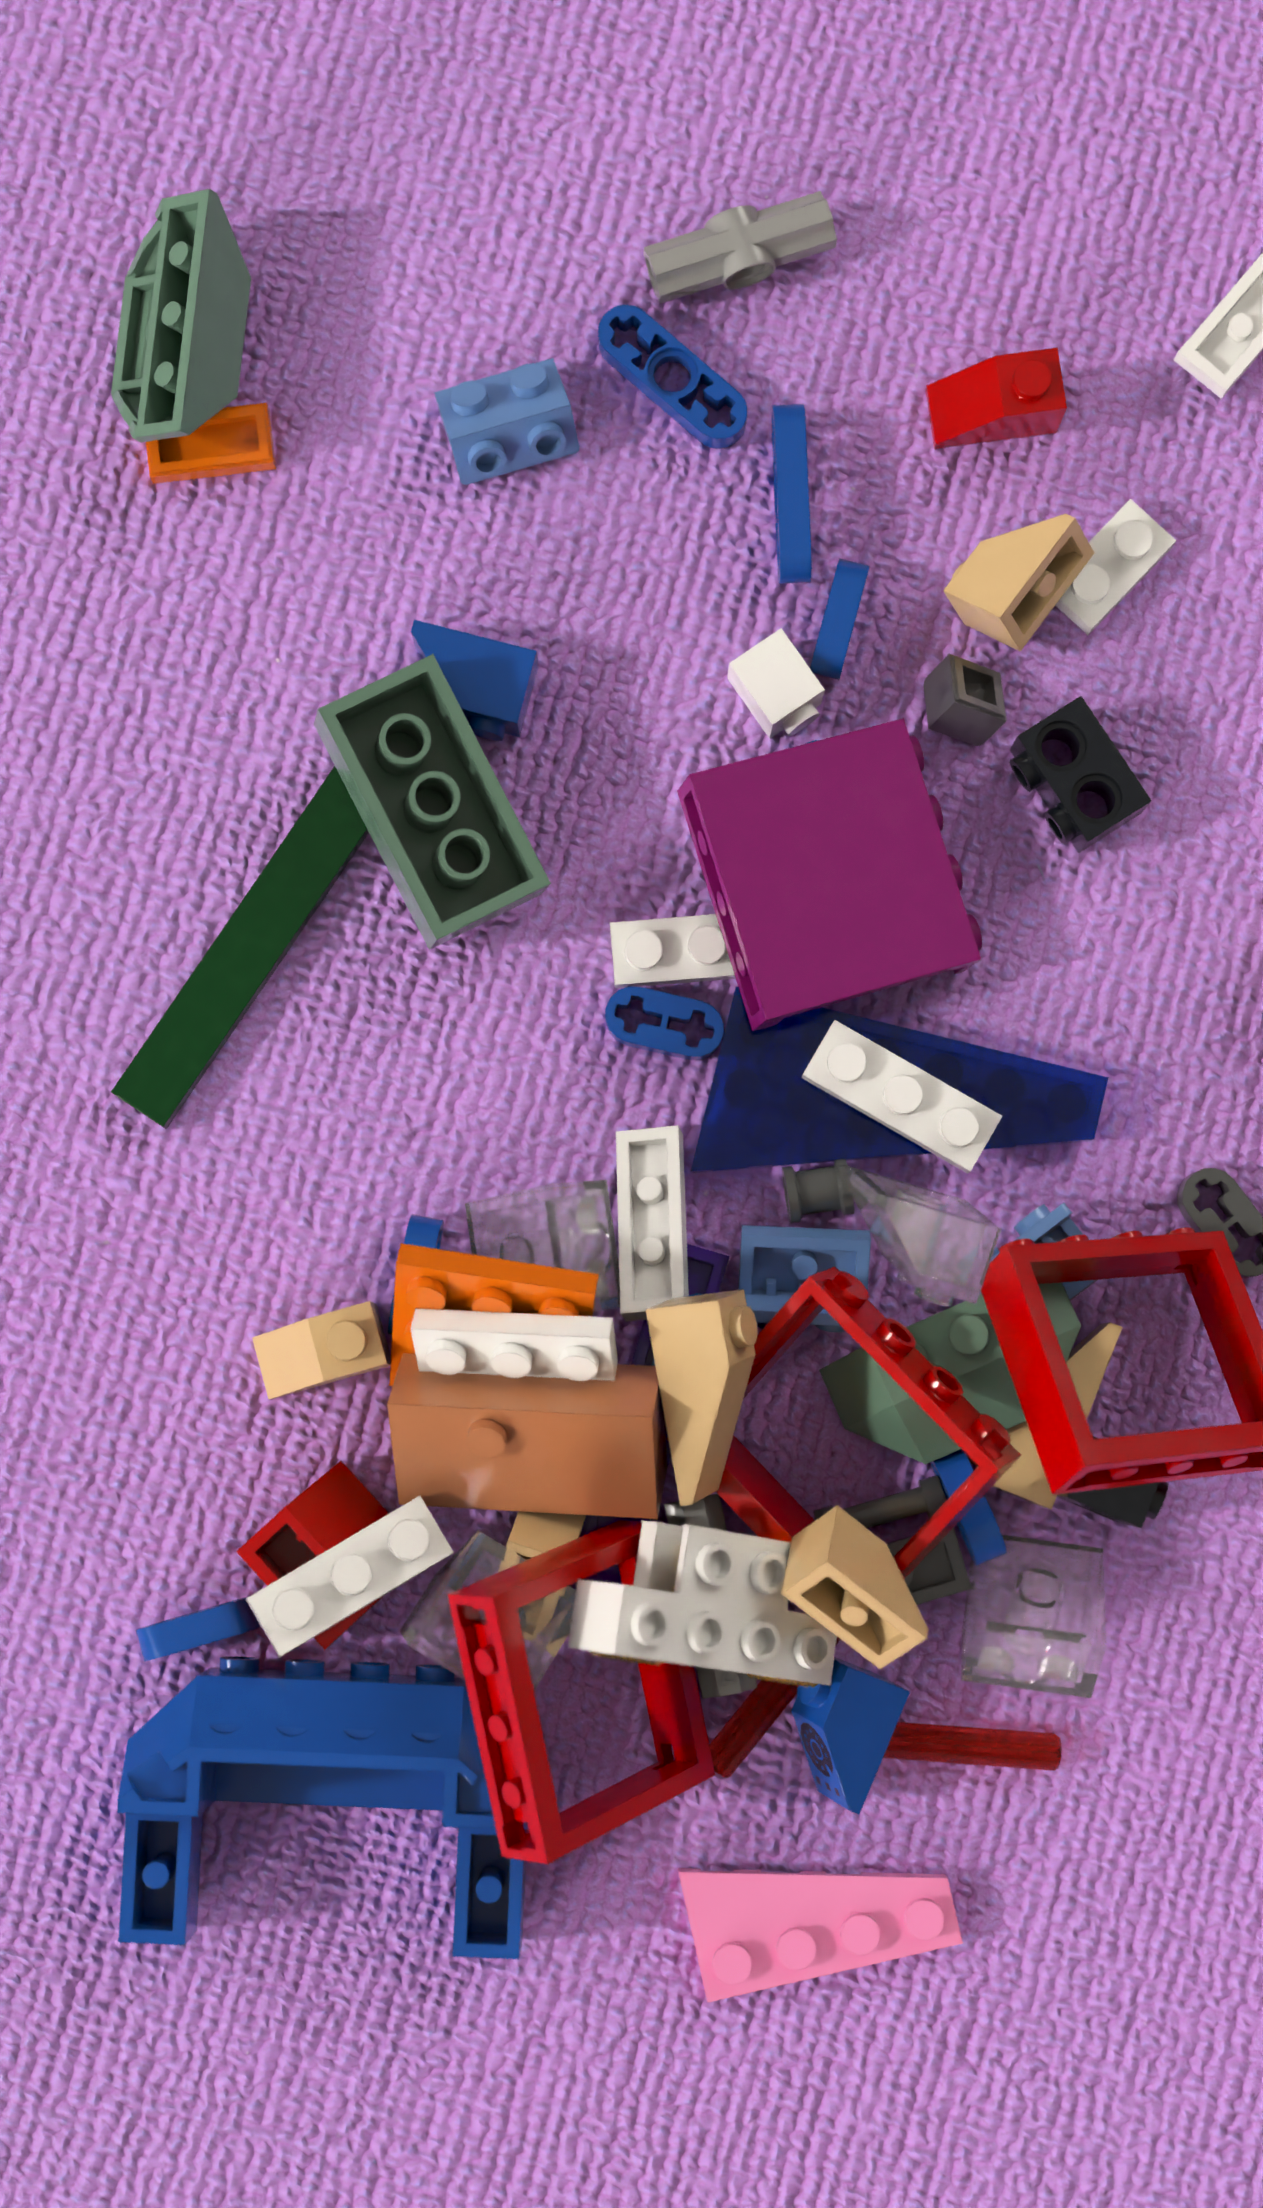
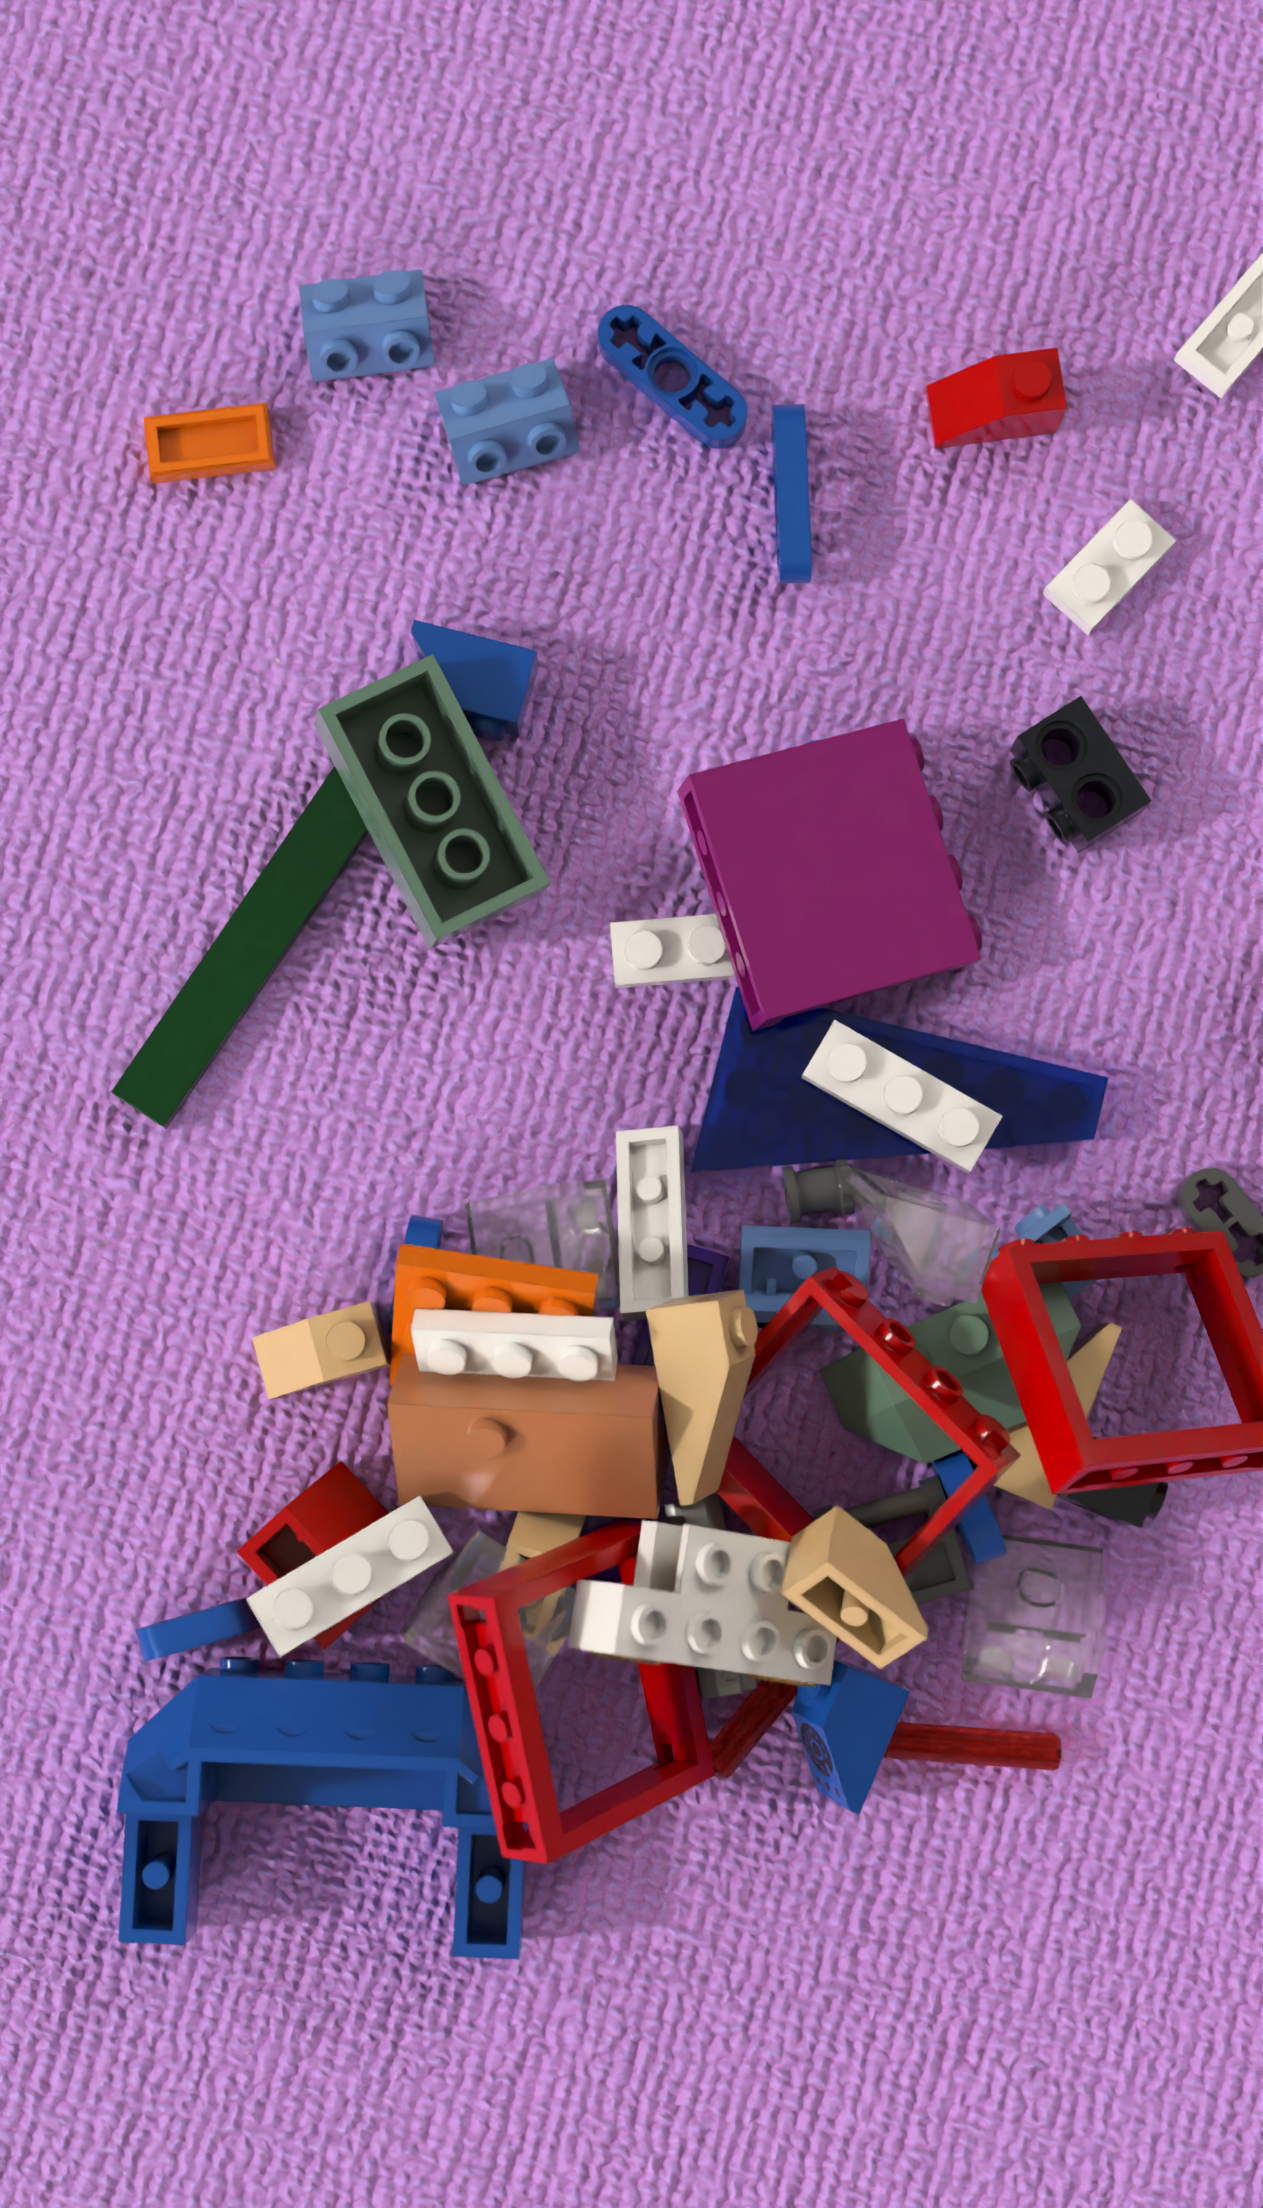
(181, 321): sand green wedge -> none
(366, 325): none -> medium blue bracket
(668, 1008): blue beam -> none
(740, 247): light grey piece -> none
(777, 685): white brick -> none
(792, 1927): bright pink wing -> none
(839, 619): blue beam -> none
(964, 700): flat silver slope -> none
(1018, 578): tan slope -> none

